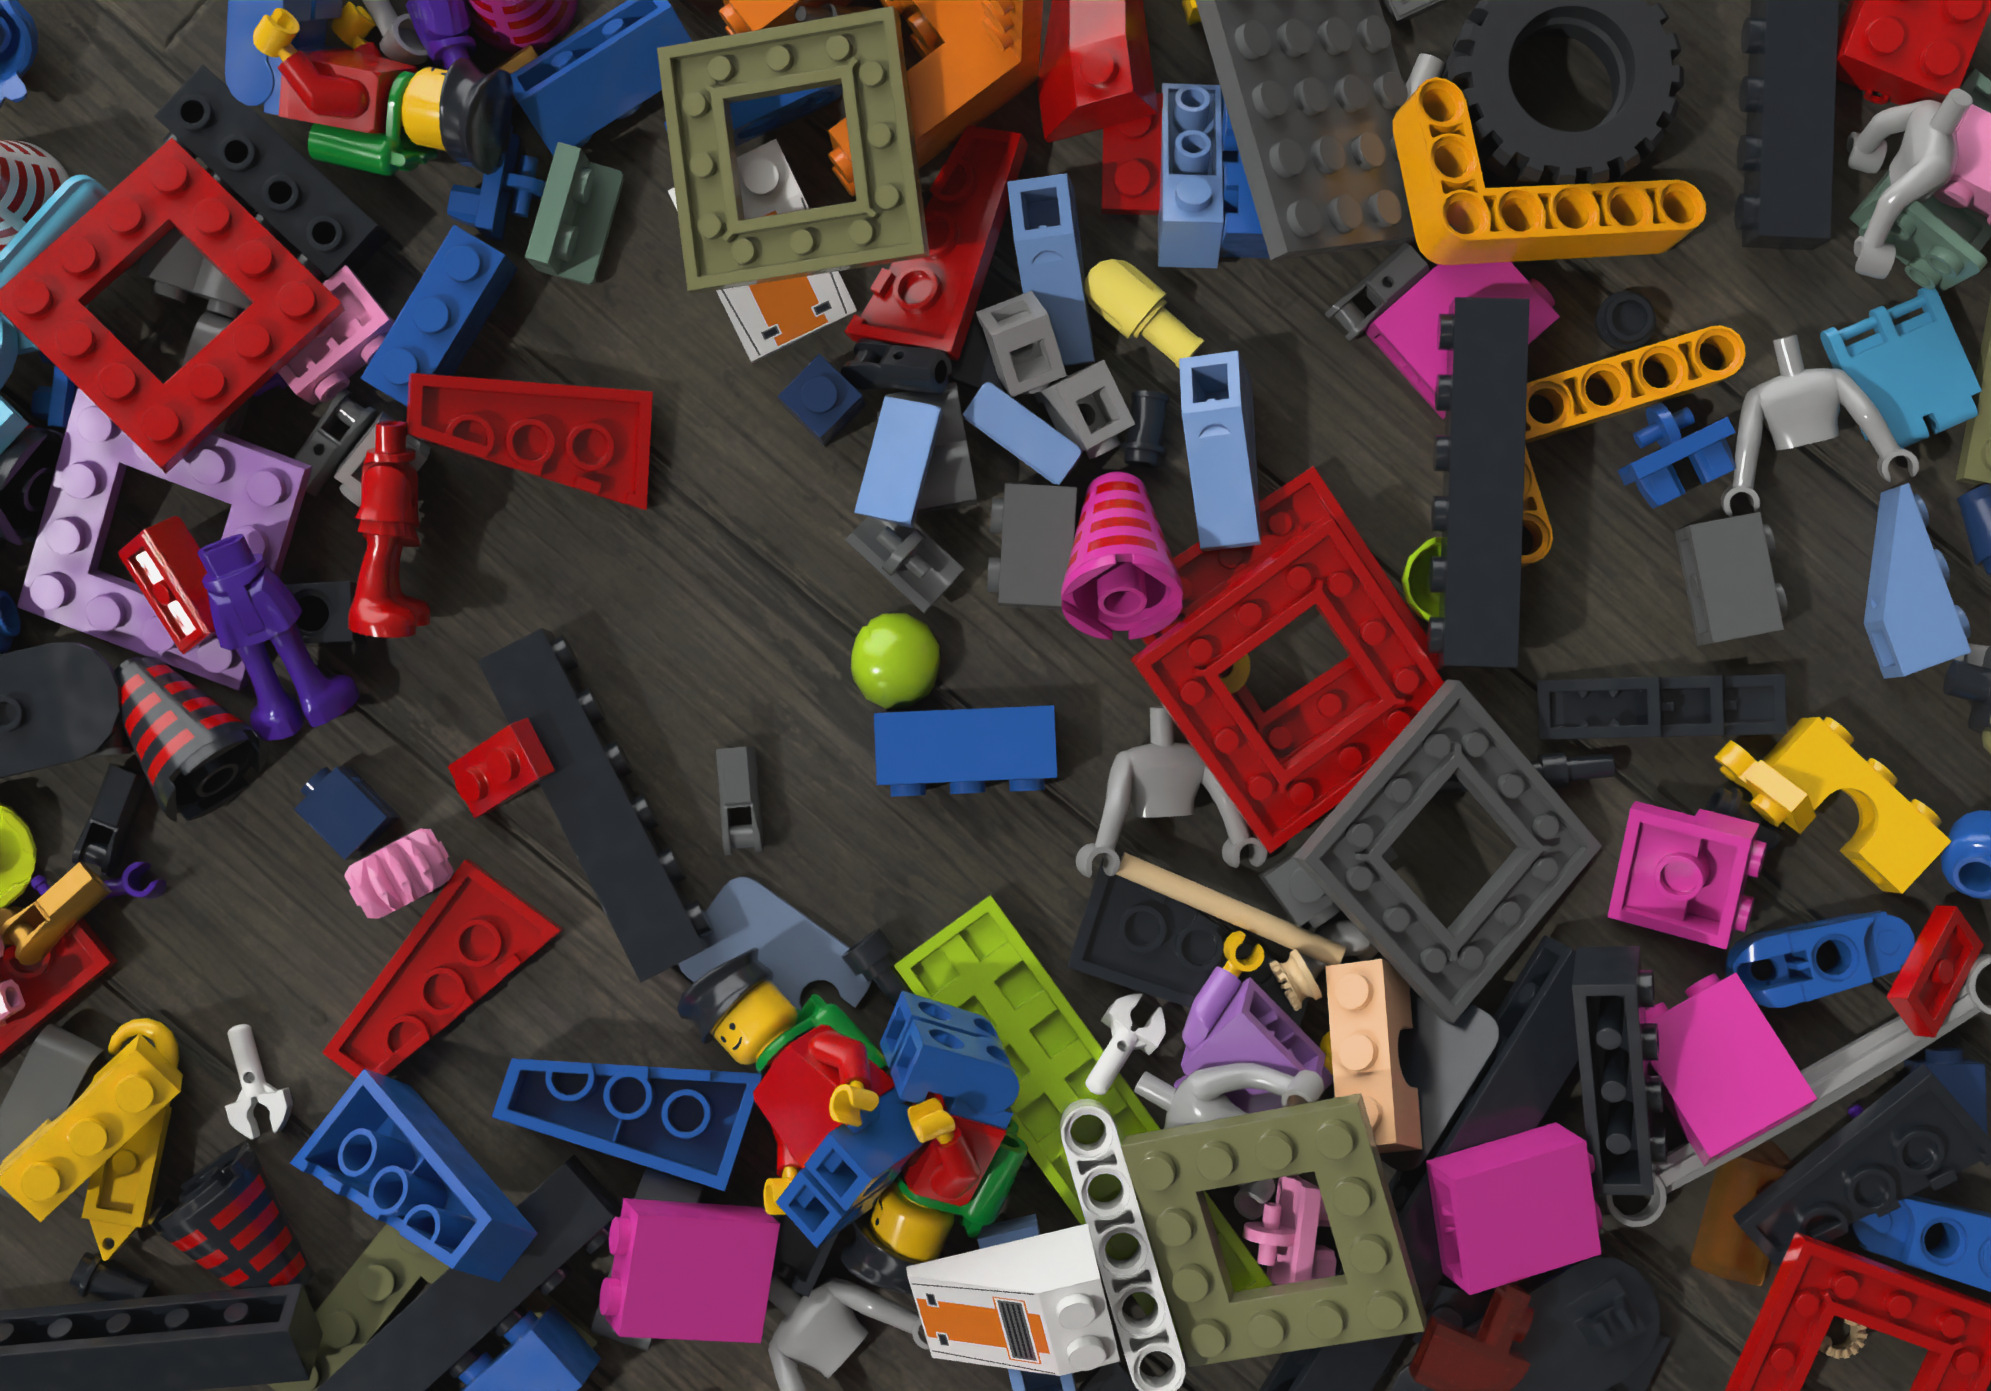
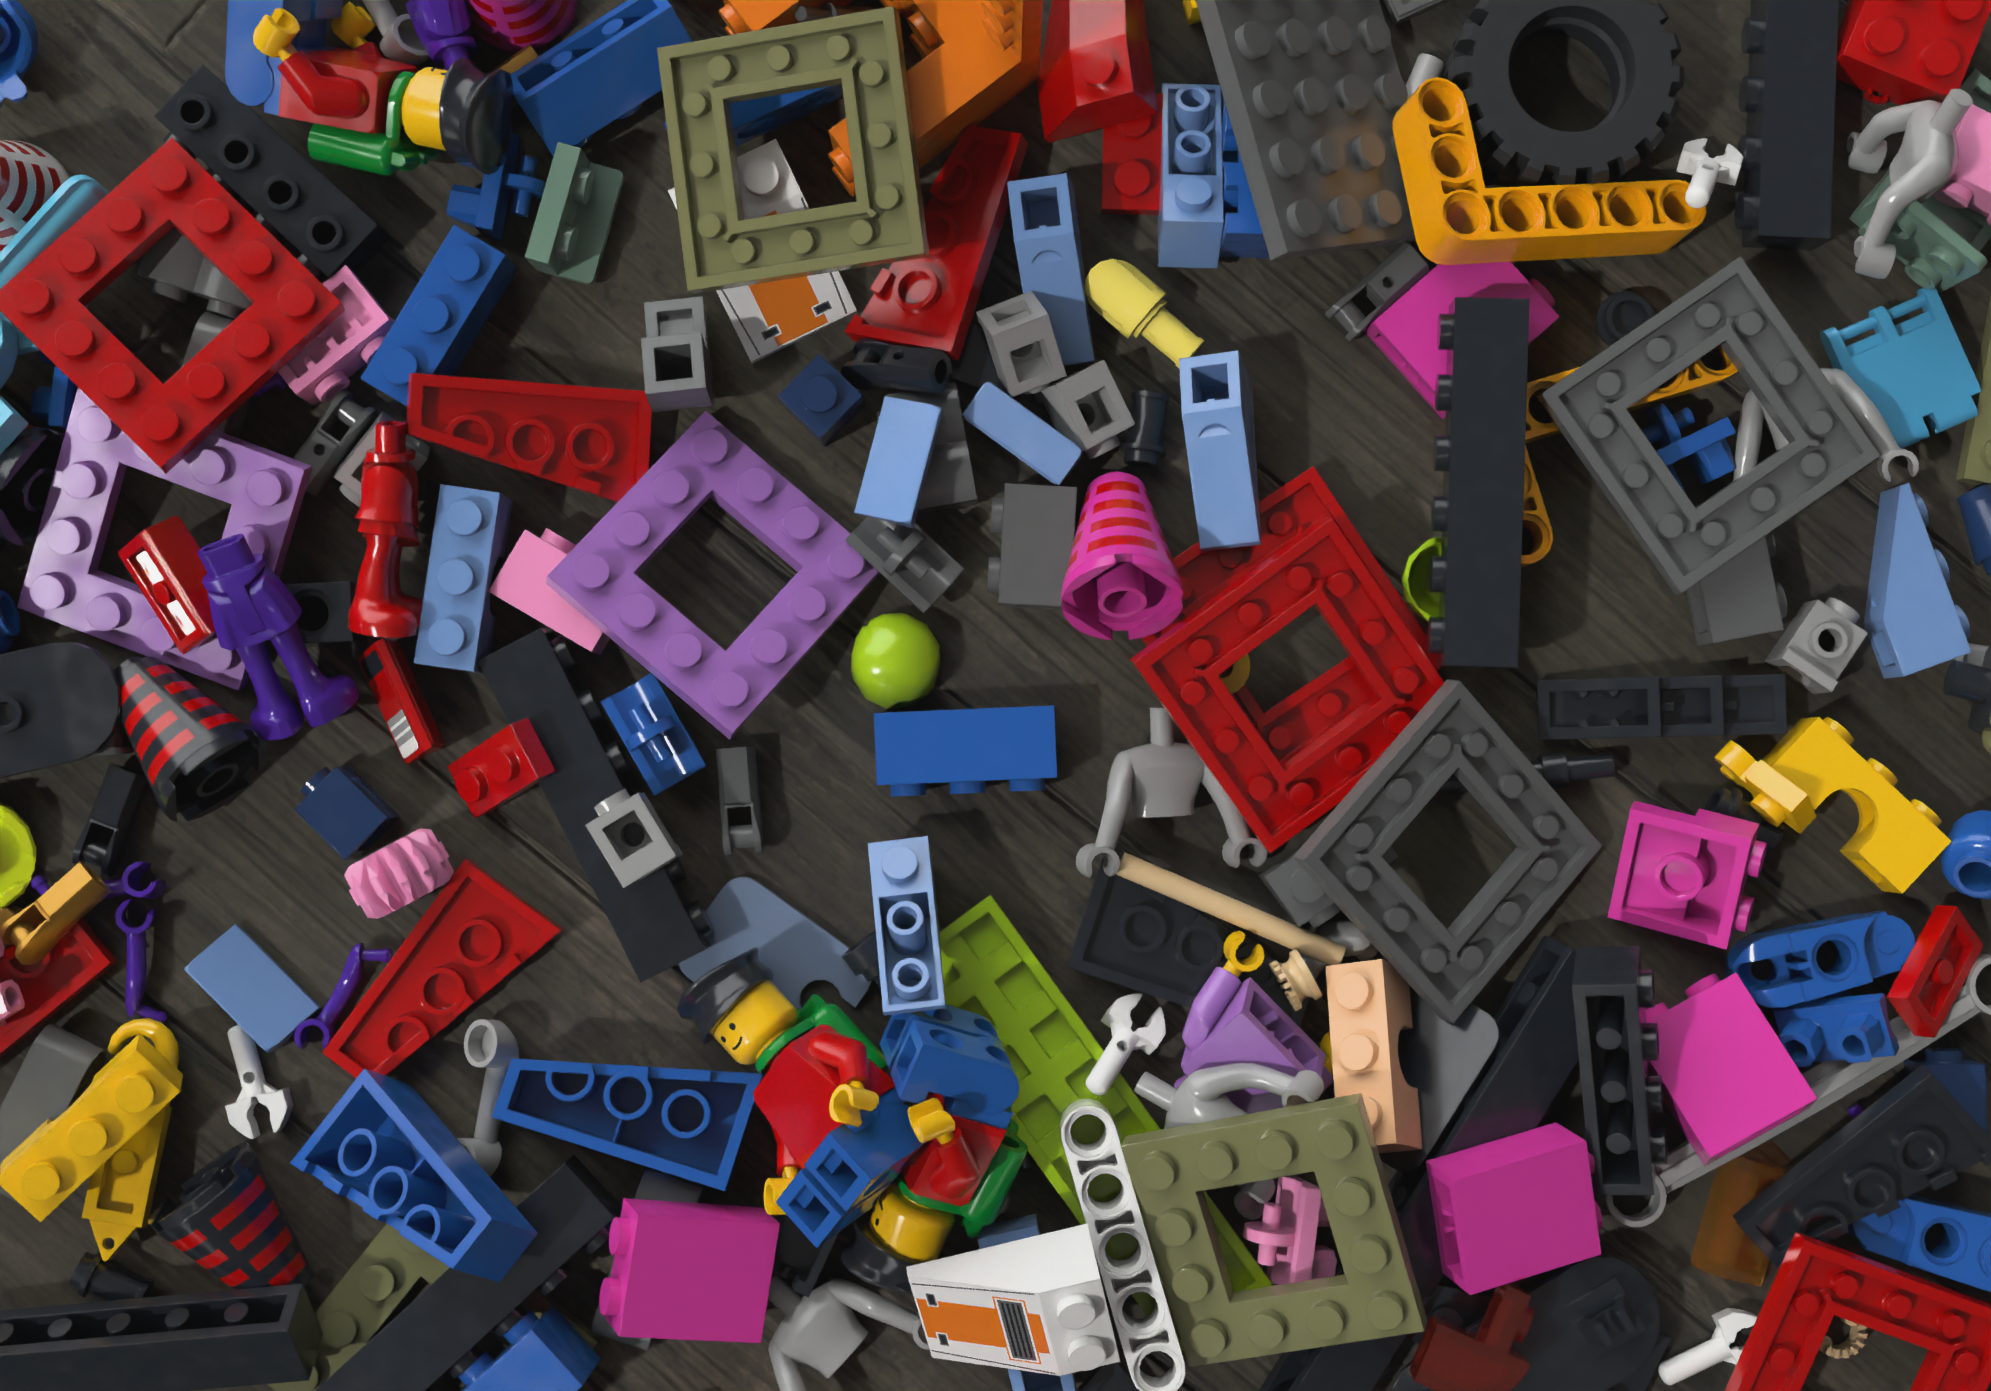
(136, 963): none -> dark purple piece
(252, 988): none -> medium blue slope
(341, 995): none -> dark purple piece
(401, 700): none -> red slope
(465, 547): none -> medium blue arch
(492, 1047): none -> light grey bar
(525, 587): none -> bright pink brick
(627, 861): none -> light grey brick
(654, 734): none -> blue hips
(677, 355): none -> dark grey brick
(718, 684): none -> medium lavender plate
(906, 925): none -> medium blue slope
(1707, 170): none -> white bar
(1710, 1352): none -> white bar
(1799, 651): none -> light grey brick
(1820, 430): none -> dark grey plate
(1837, 1029): none -> blue hips

